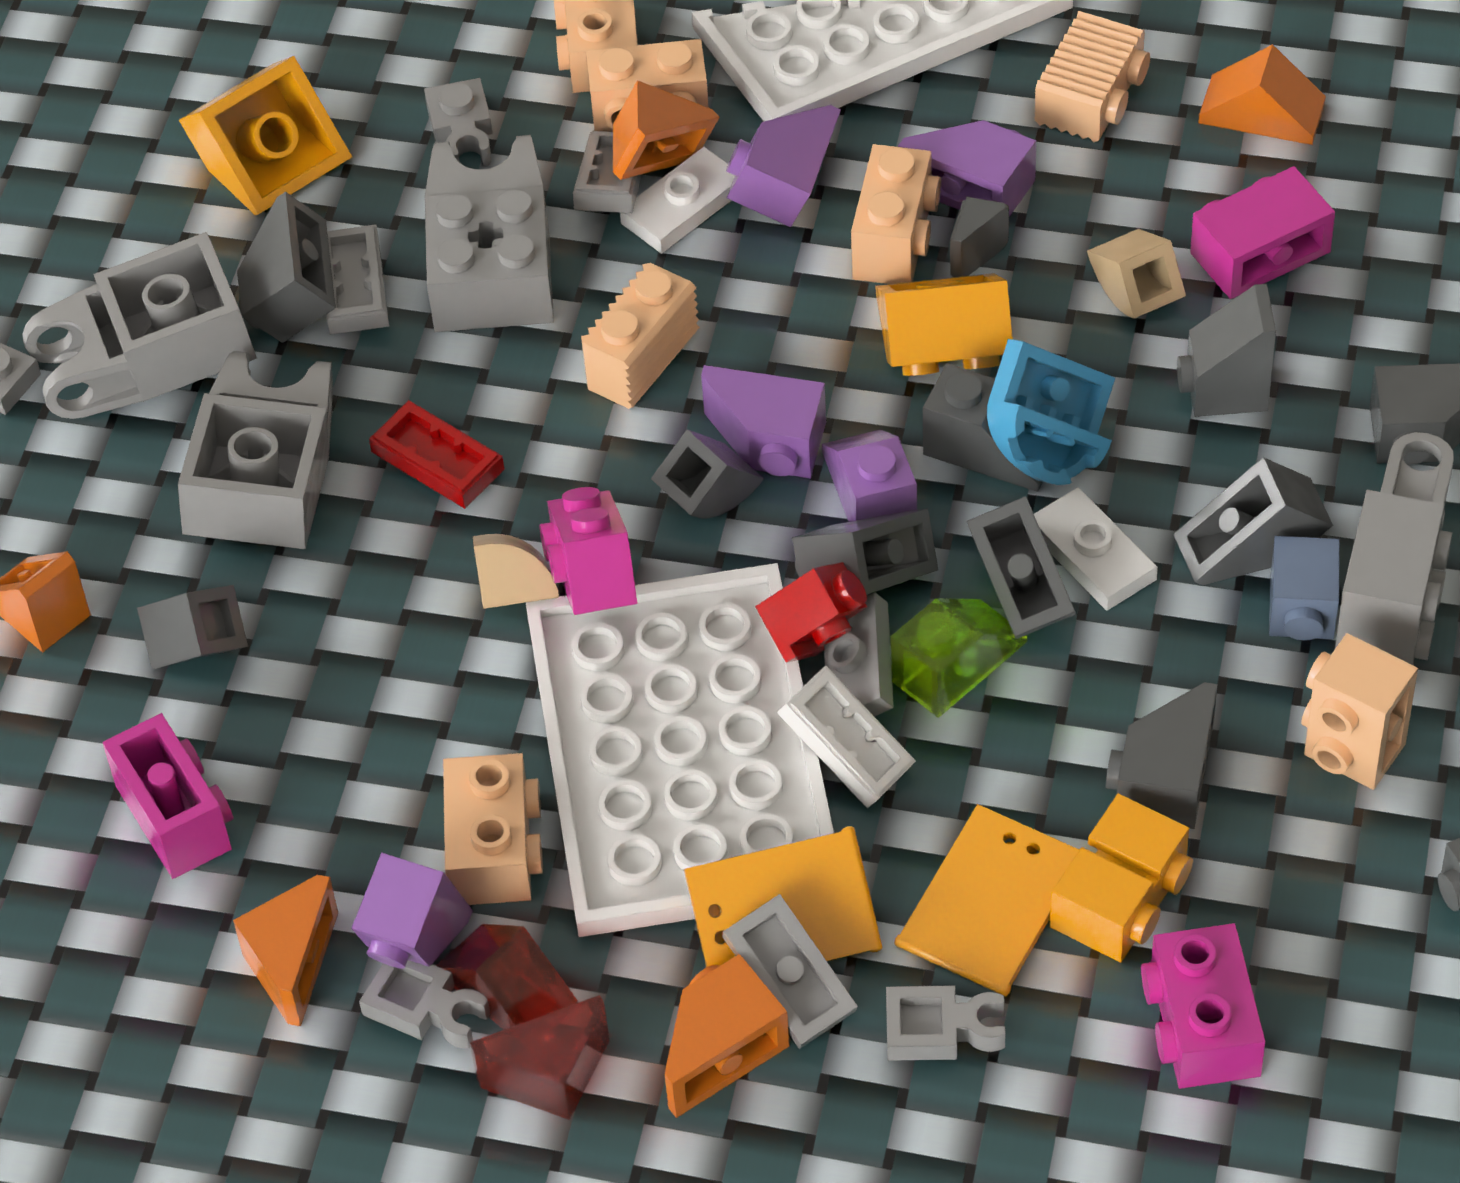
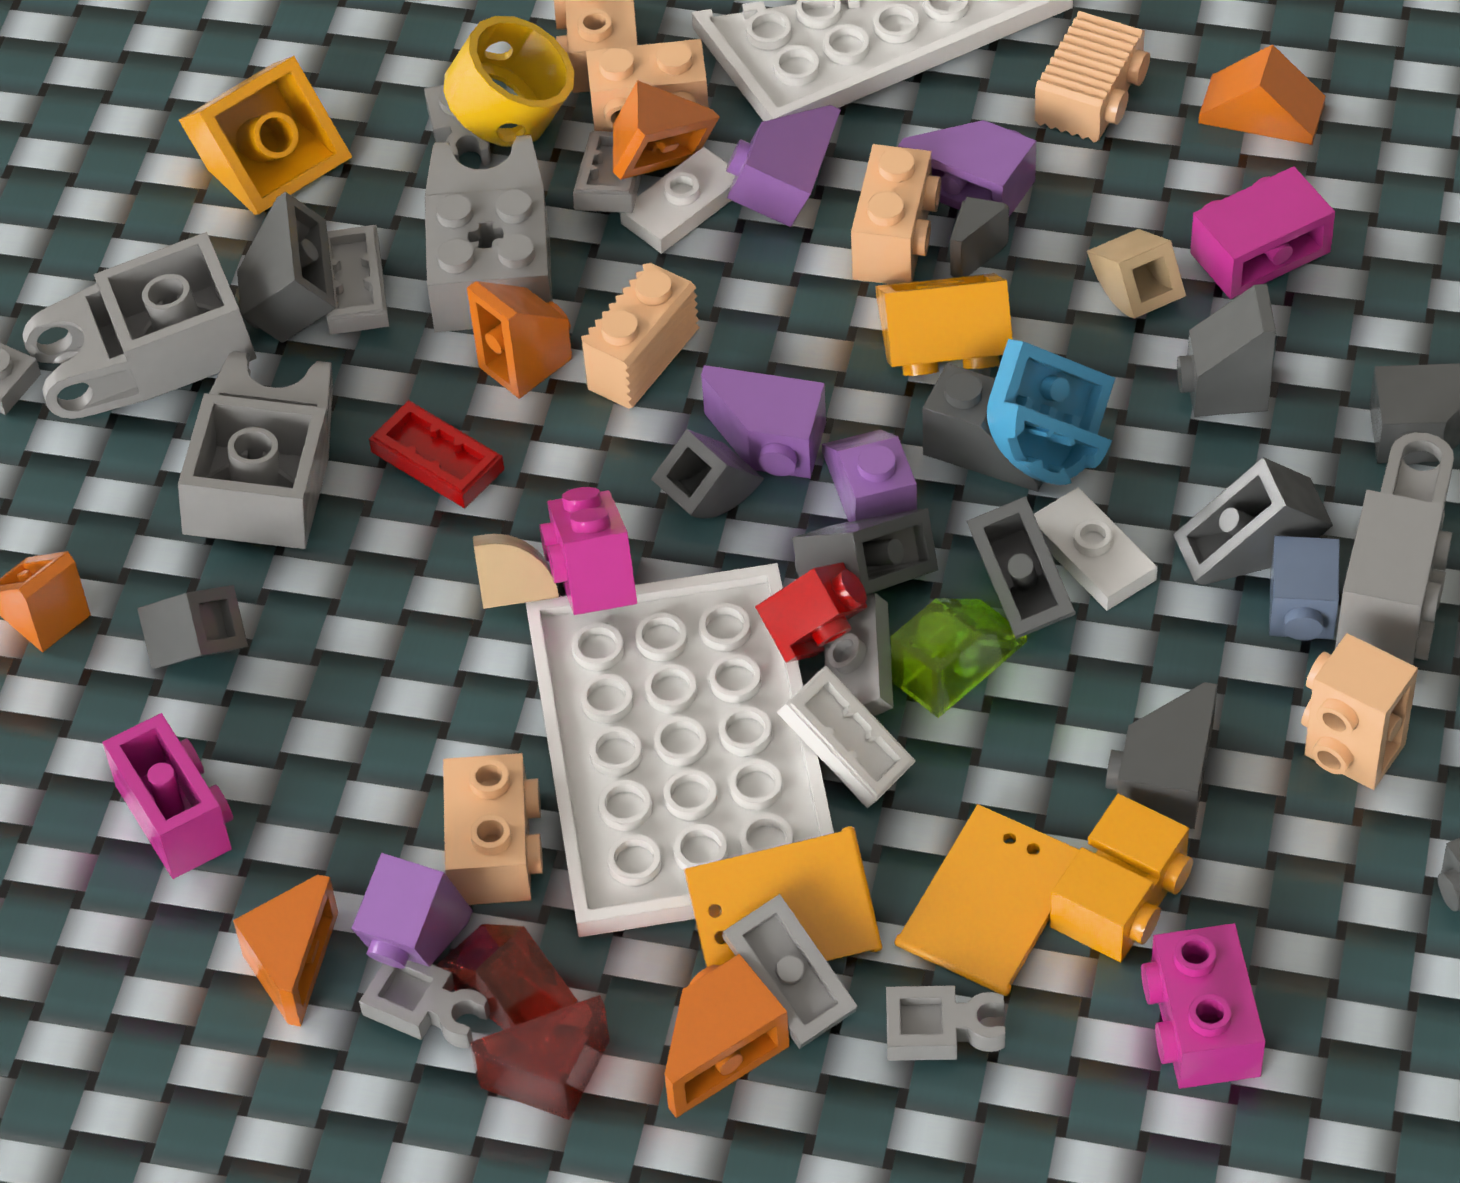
(517, 335): none -> orange slope
(533, 68): none -> yellow piece

